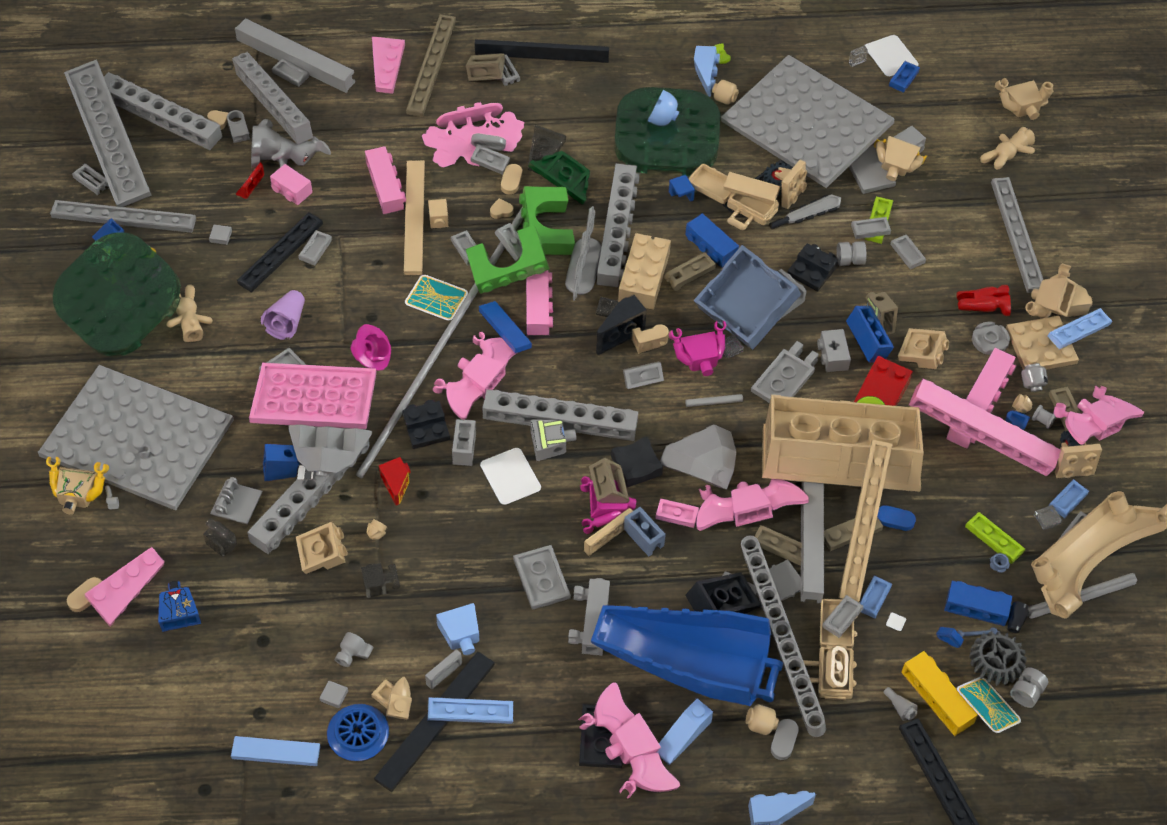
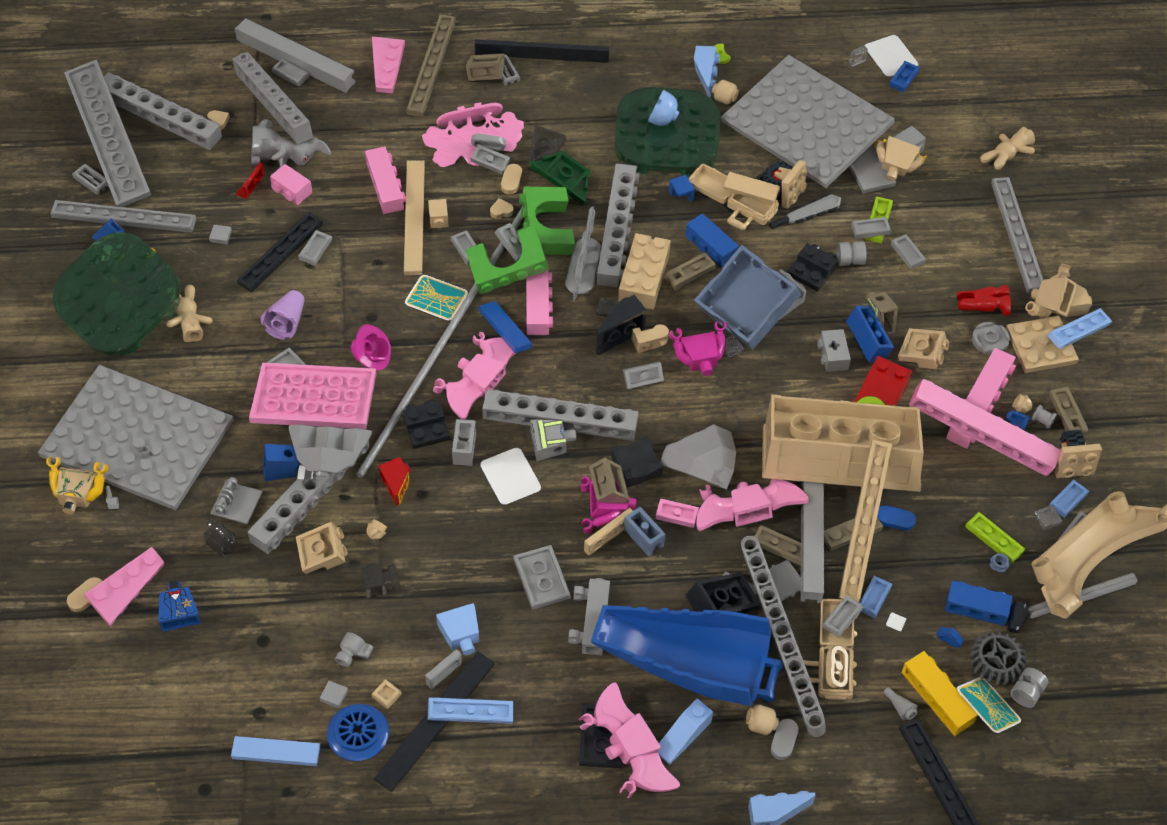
(238, 129): light grey piece -> none
(400, 700): tan plate -> none
(714, 400): light grey bar -> none
(786, 374): light grey tile -> none
(994, 630): sand blue hinge -> none
(1024, 98): tan torso -> none
(1034, 377): light grey head -> none
(1099, 418): bright pink torso -> none

